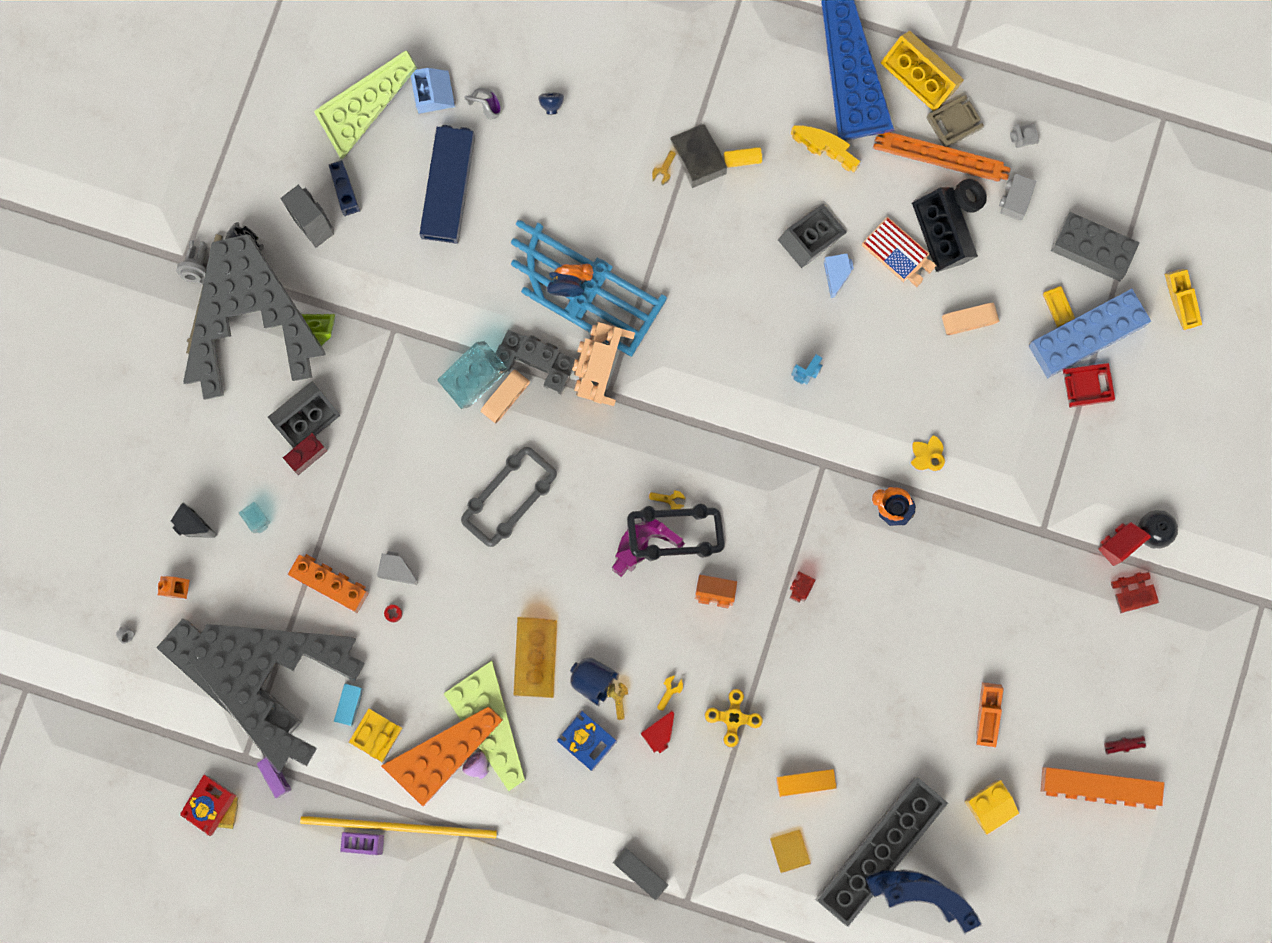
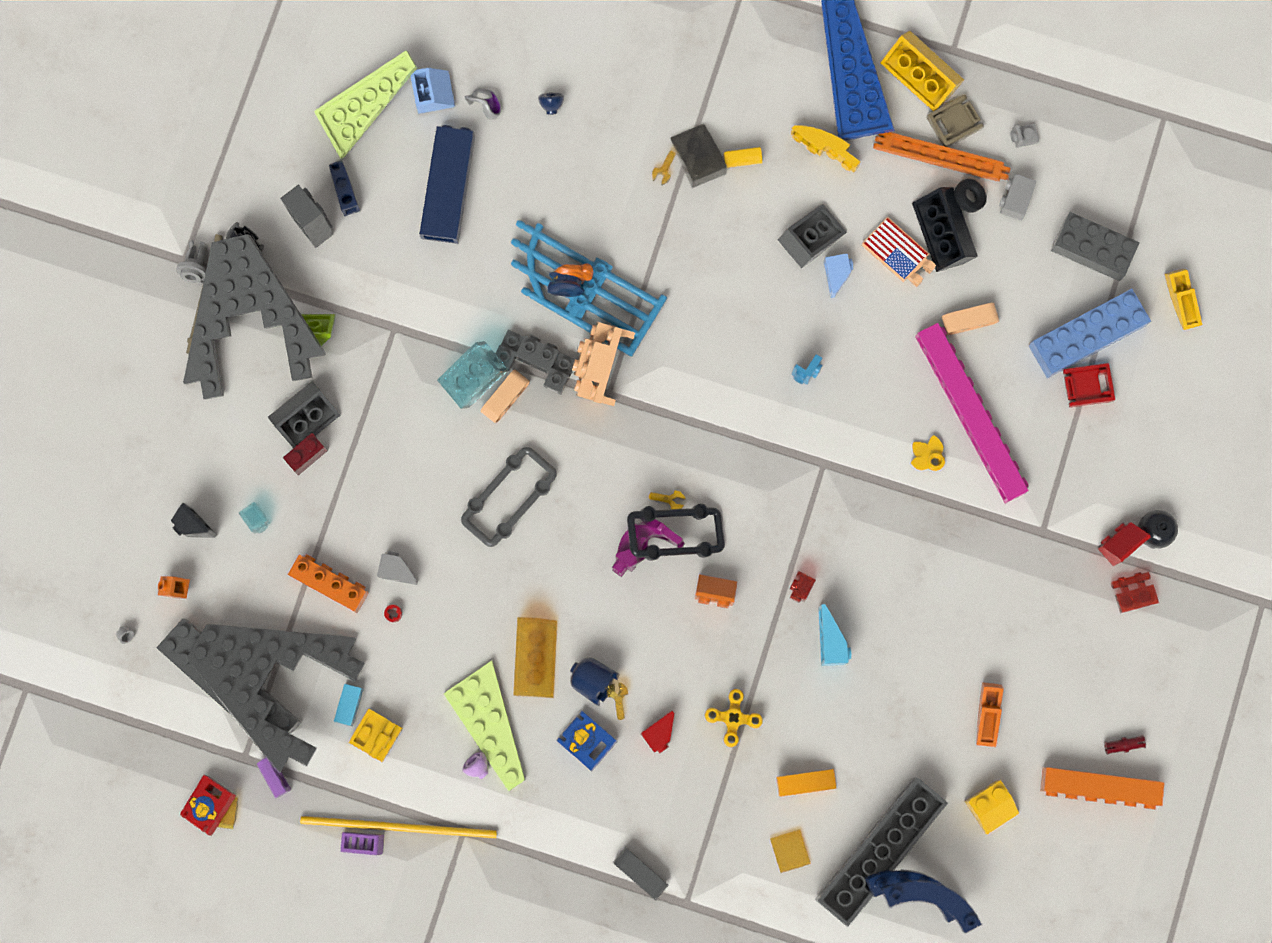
(433, 762): orange wing -> none
(669, 692): yellow bar -> none
(832, 642): none -> medium azure slope
(894, 505): piece -> none
(972, 413): none -> dark pink brick
(1058, 306): yellow tile -> none

